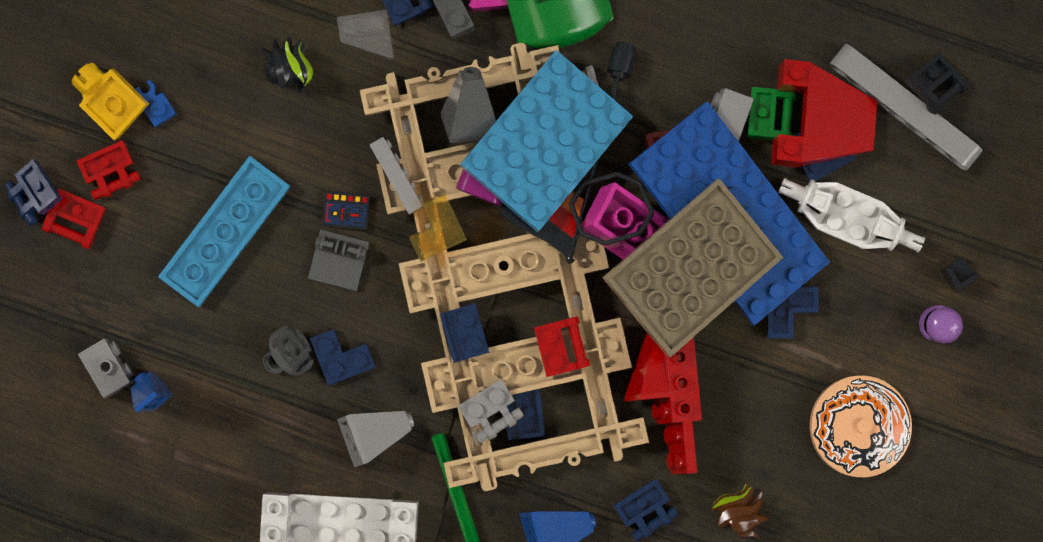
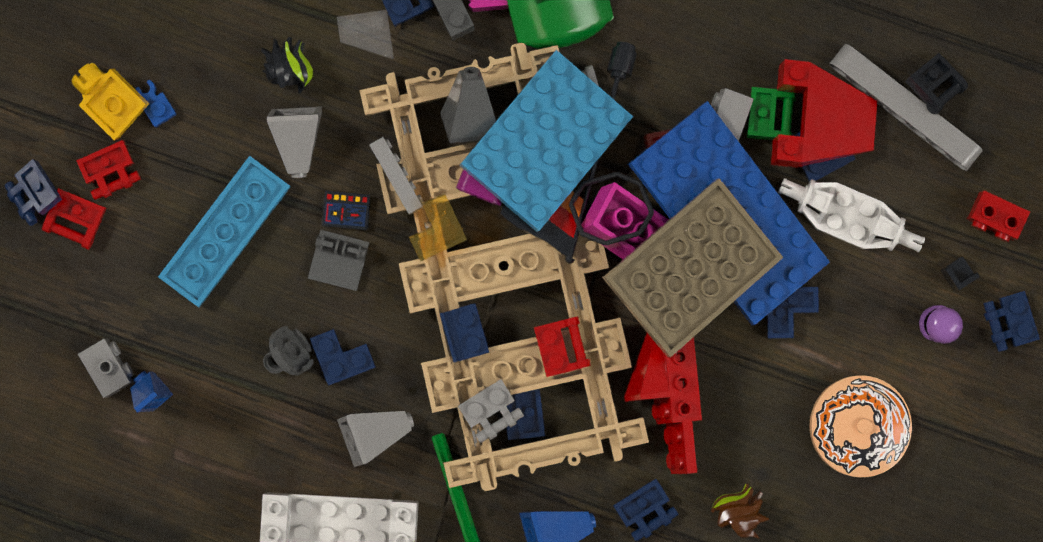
(295, 136): none -> light grey slope
(998, 216): none -> red brick
(1018, 320): none -> dark blue plate

